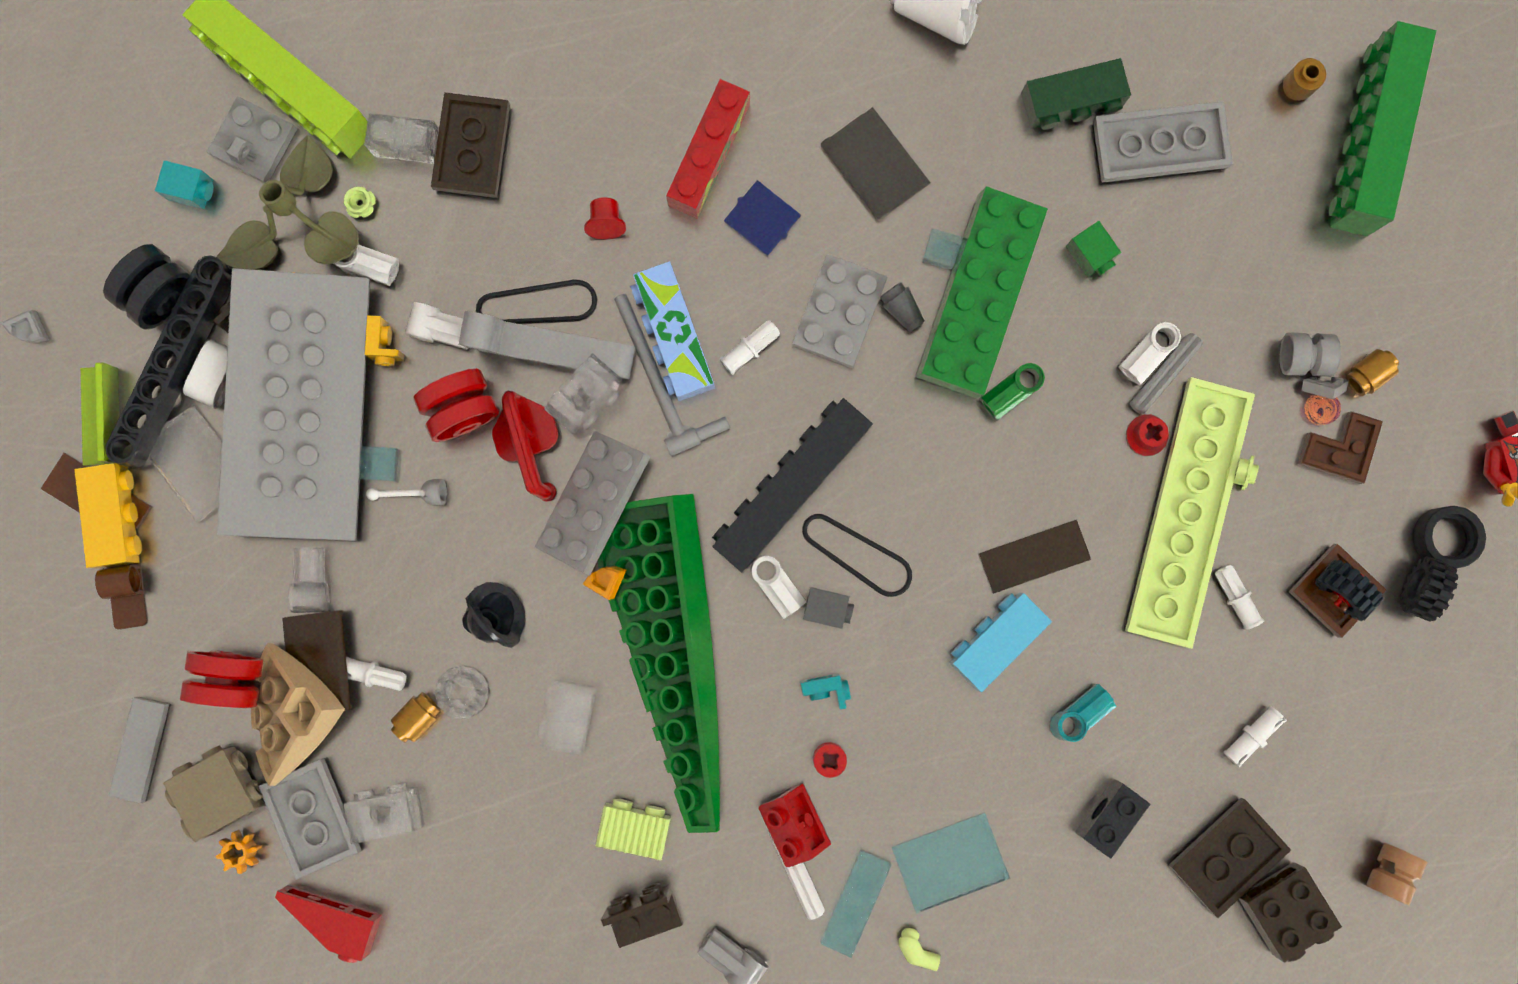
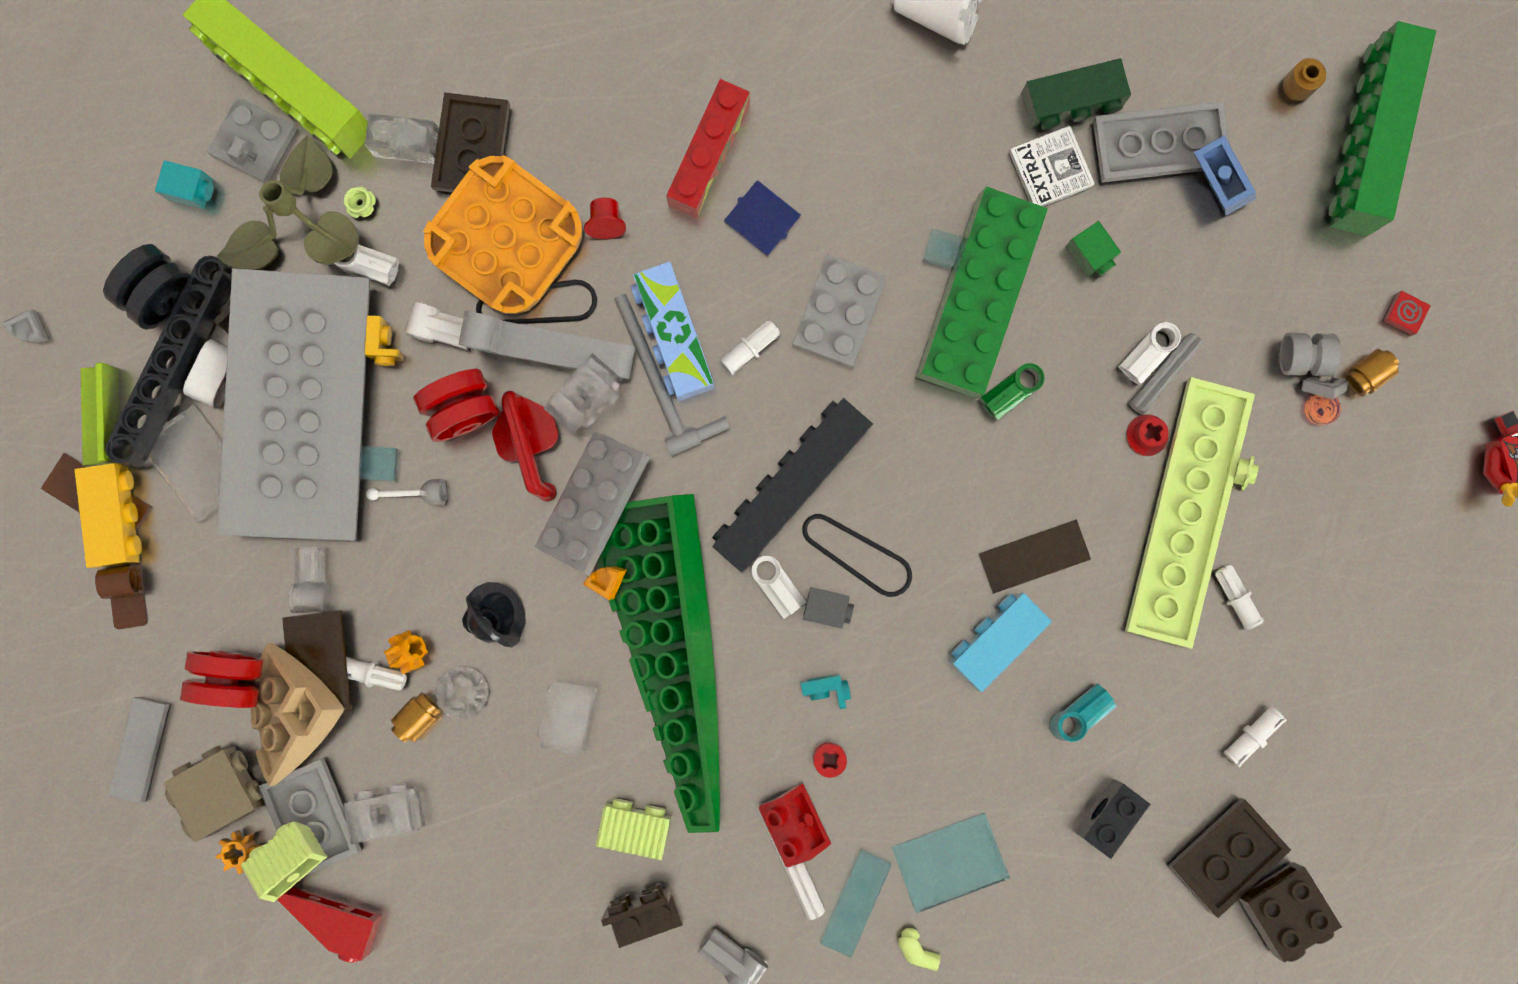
(283, 860): none -> yellowish green brick
(406, 652): none -> light orange gear
(503, 235): none -> light orange tile
(875, 163): clear smoke piece -> none
(902, 306): dark grey cone -> none
(1051, 167): none -> white tile
(1225, 175): none -> medium blue slope
(1338, 591): plate -> none
(1347, 457): reddish brown tile -> none
(1396, 873): medium nougat wheel -> none
(1407, 313): none -> red tile
(1429, 589): black tyre -> none
(1473, 529): black tyre -> none

